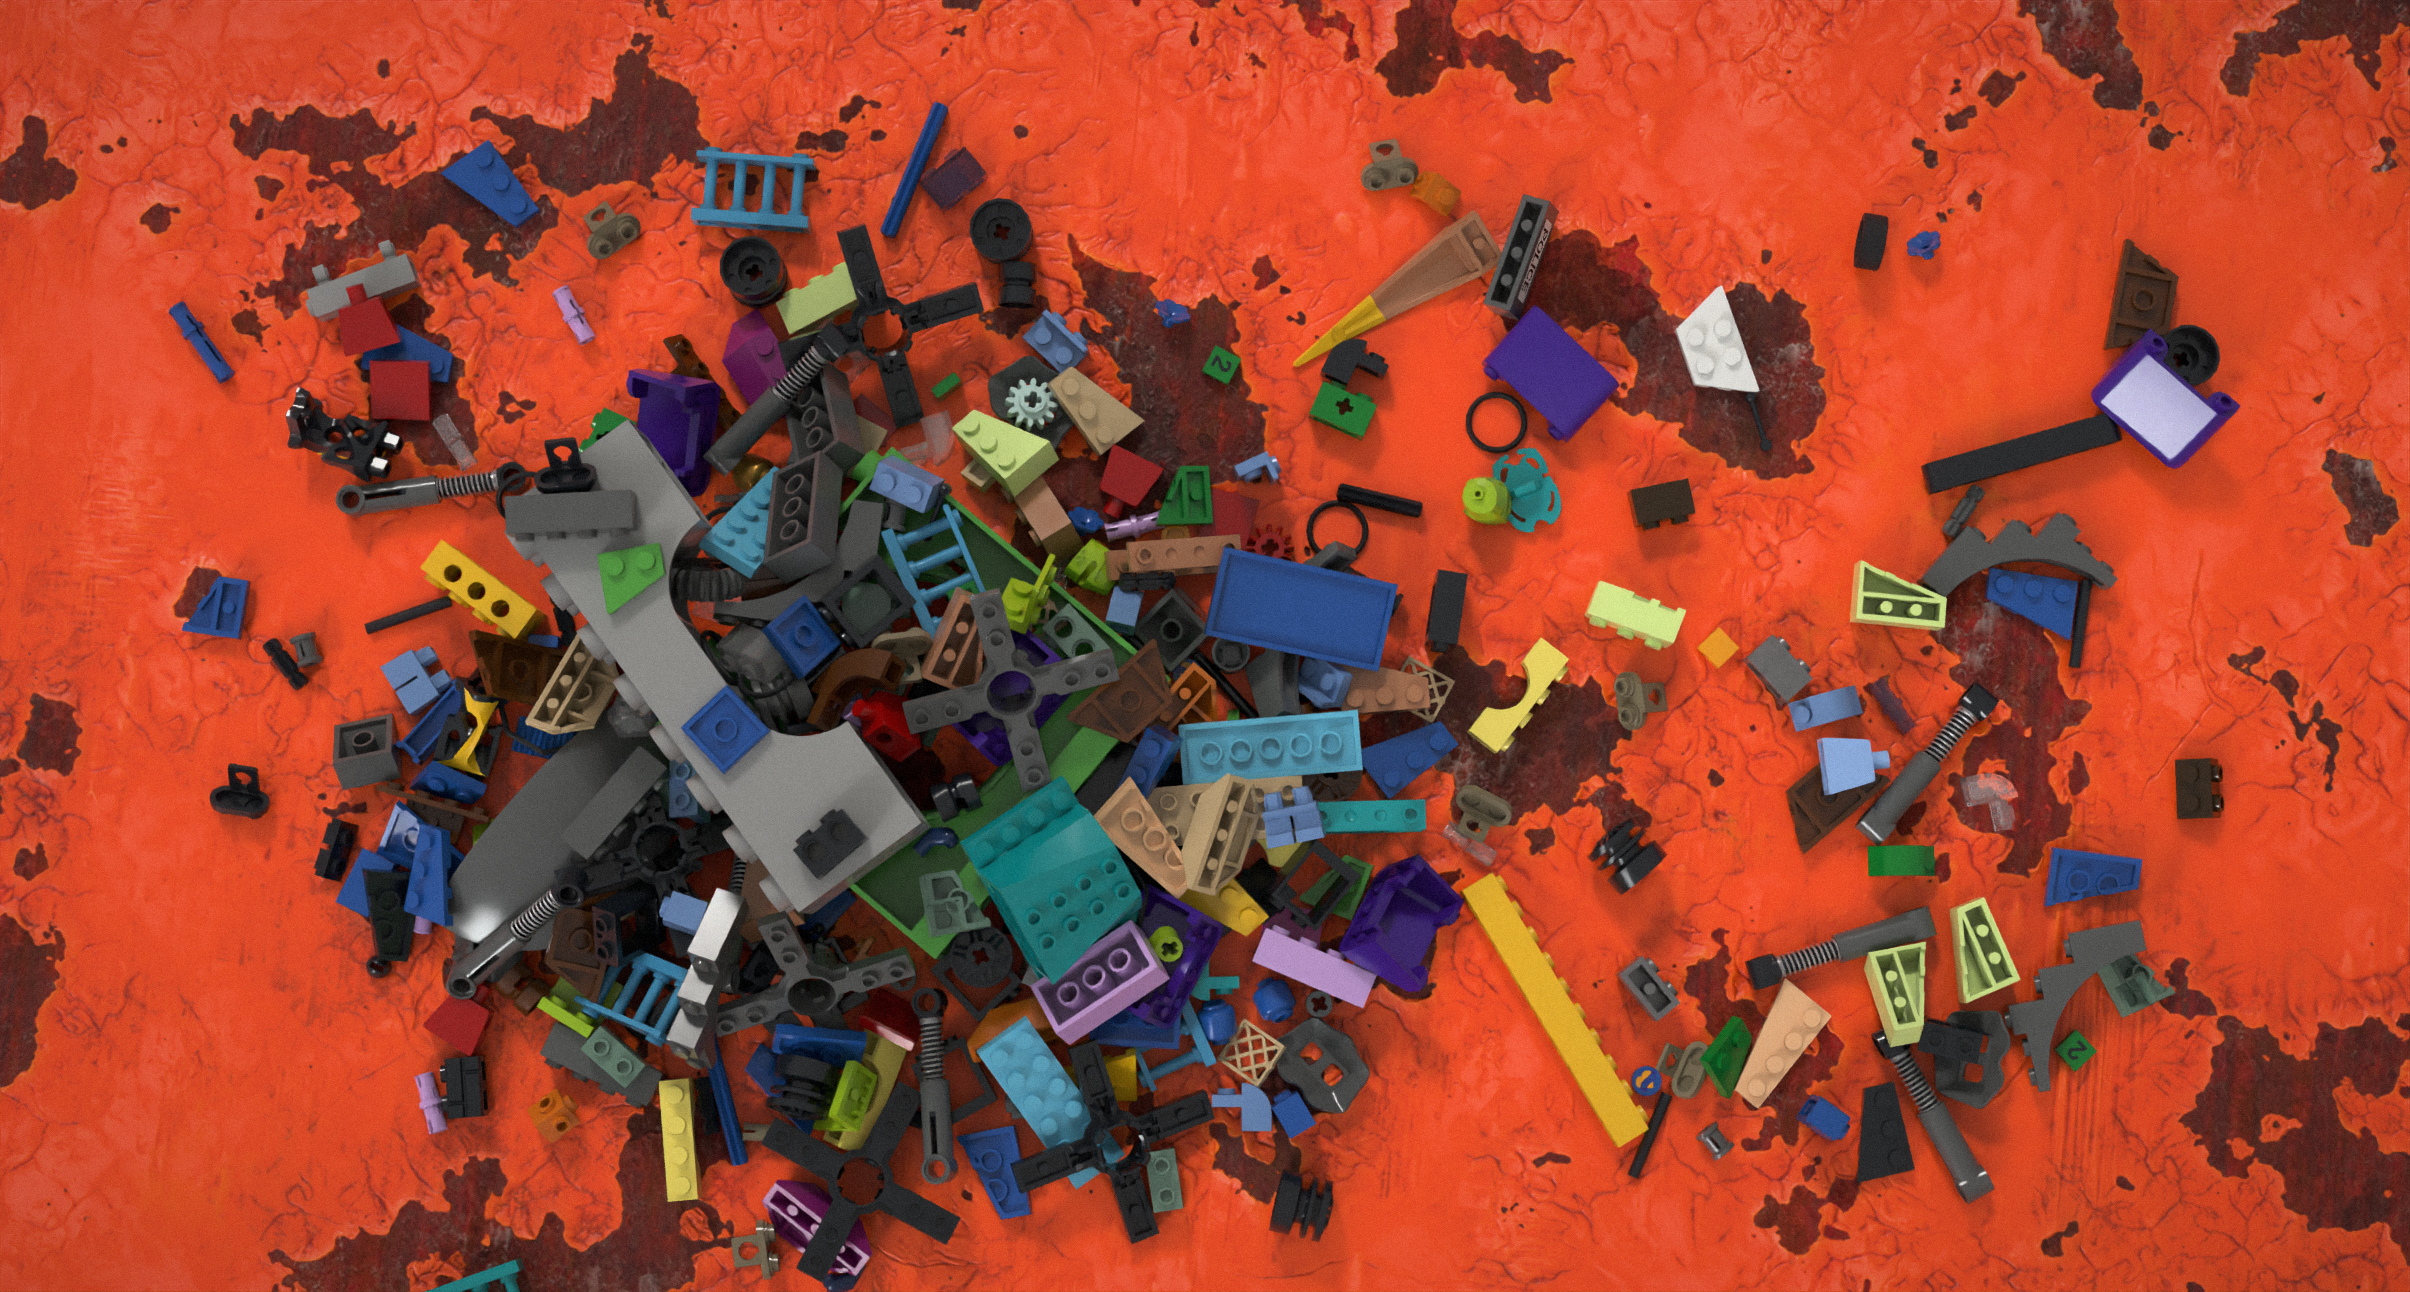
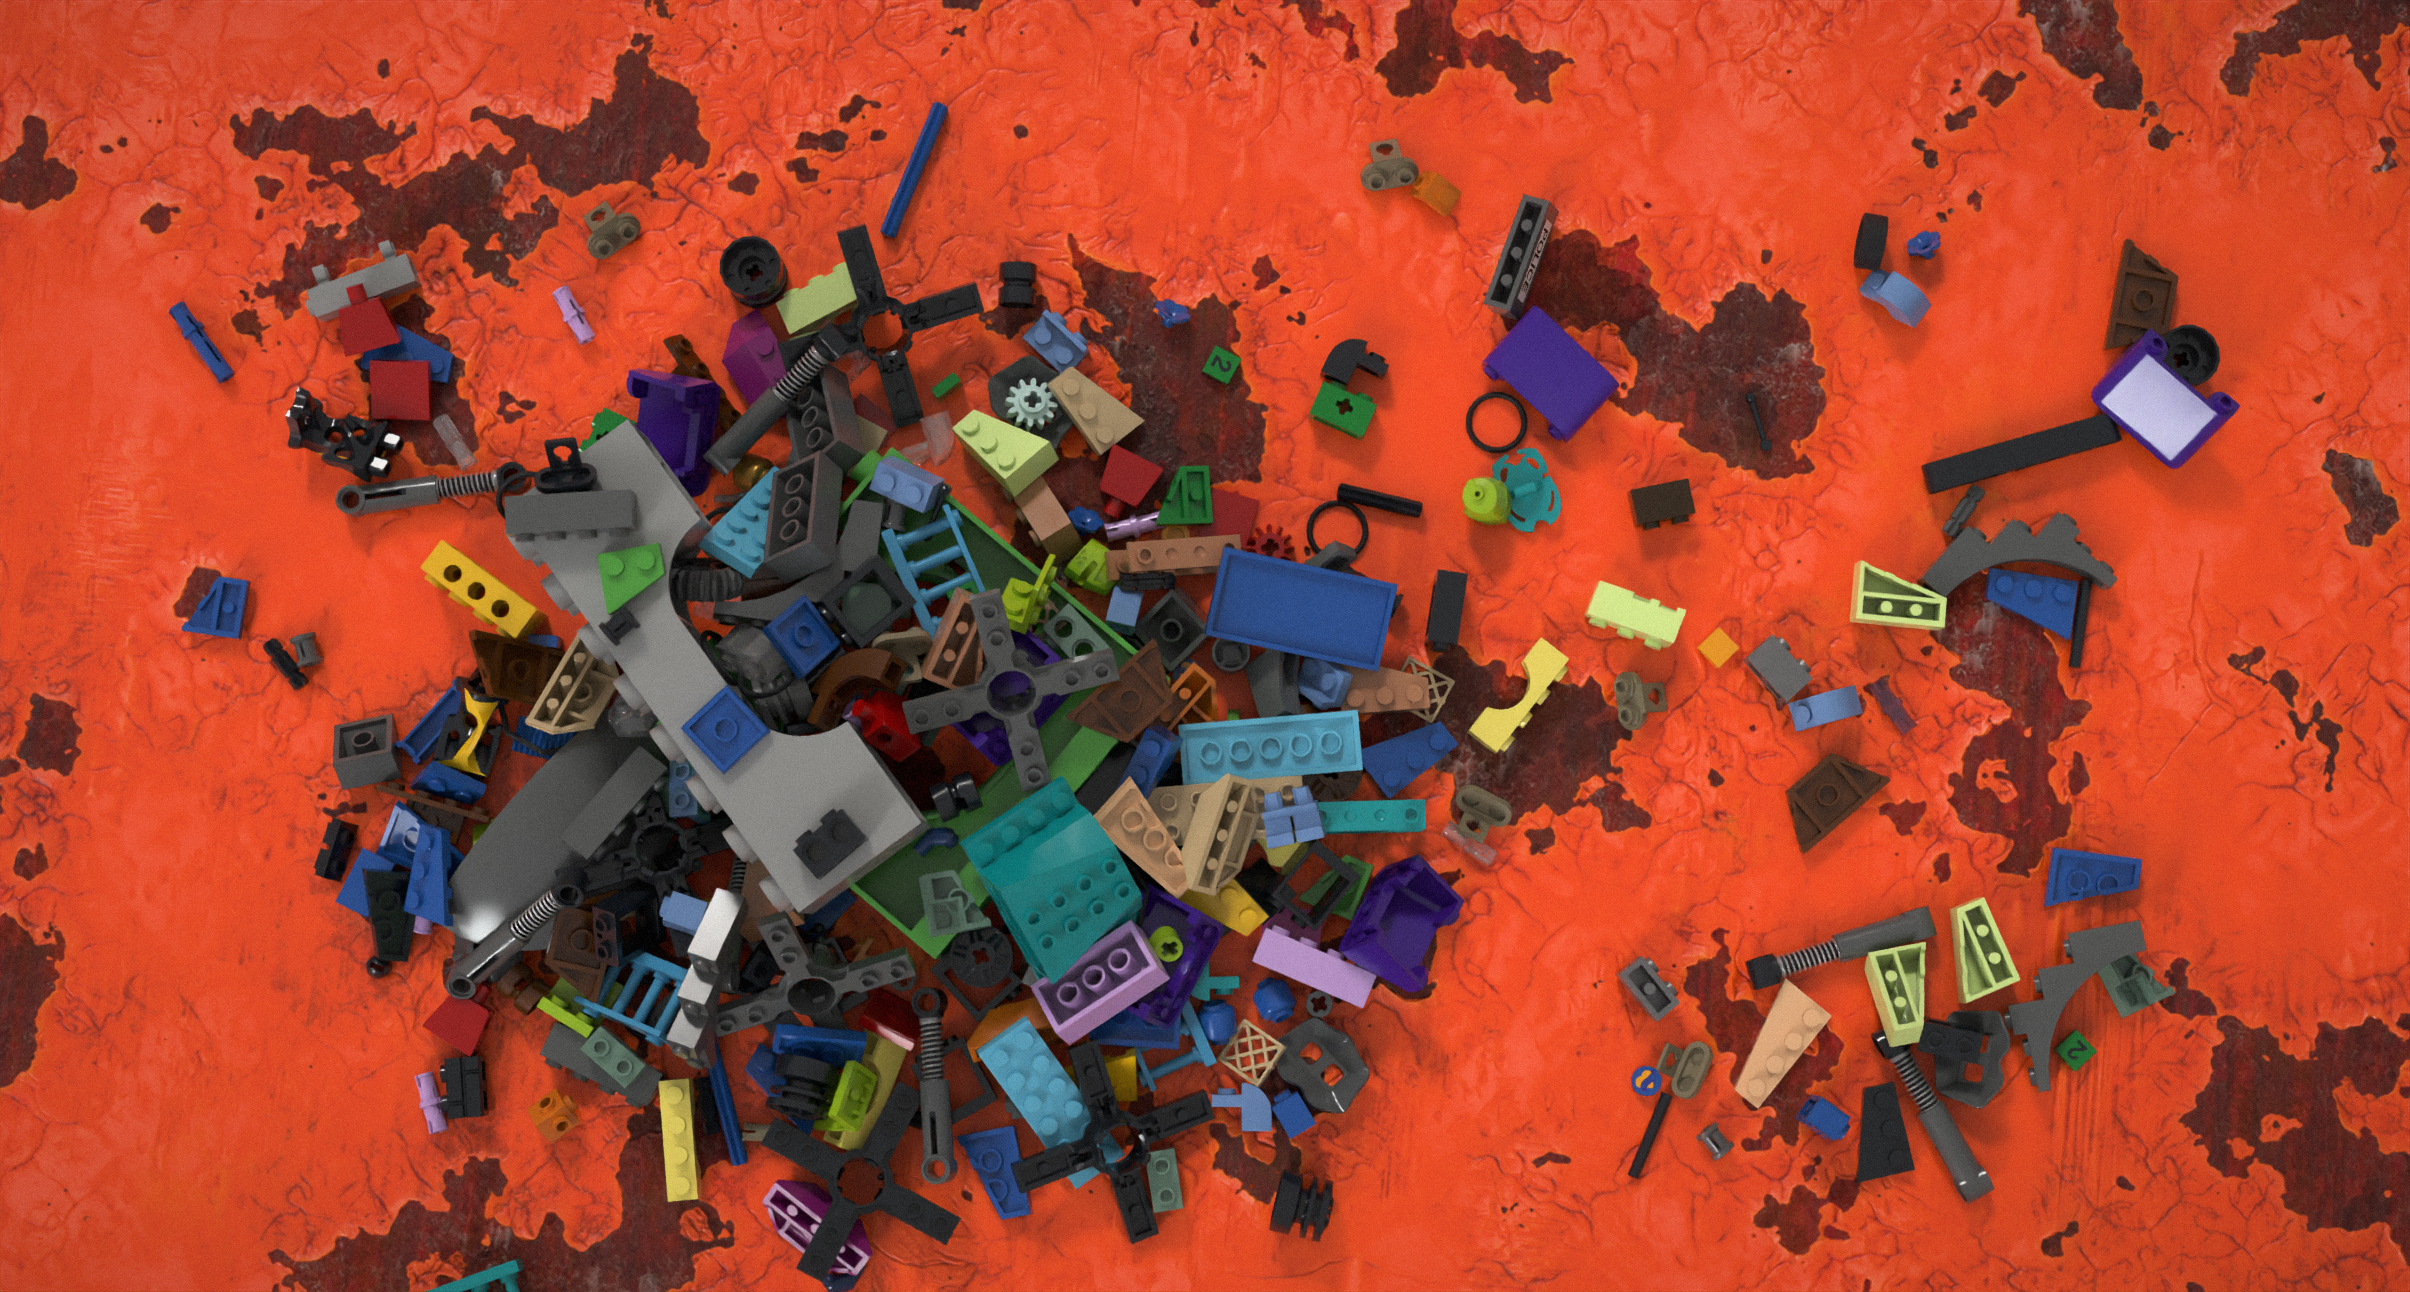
(240, 798): black bracket -> none
(408, 614): black bar -> none
(413, 680): medium blue hips -> none
(492, 182): blue wing -> none
(565, 624): black axle -> none
(625, 620): none -> black bush
(765, 1235): dark tan bracket -> none
(766, 218): dark azure fence -> none
(953, 179): brick -> none
(978, 476): tan plate -> none
(998, 214): black wheel -> none
(1225, 686): black bar -> none
(1252, 468): medium blue bracket -> none
(1444, 263): nougat plate -> none
(1554, 1009): yellow brick -> none
(1626, 855): black wheel -> none
(1714, 347): white wing -> none
(1726, 1056): green wing -> none
(1848, 763): light blue torso -> none
(1897, 294): none -> medium blue brick
(1901, 860): green brick -> none
(1923, 767): piece -> none
(1993, 790): clear brick -> none
(2198, 788): dark brown bracket -> none

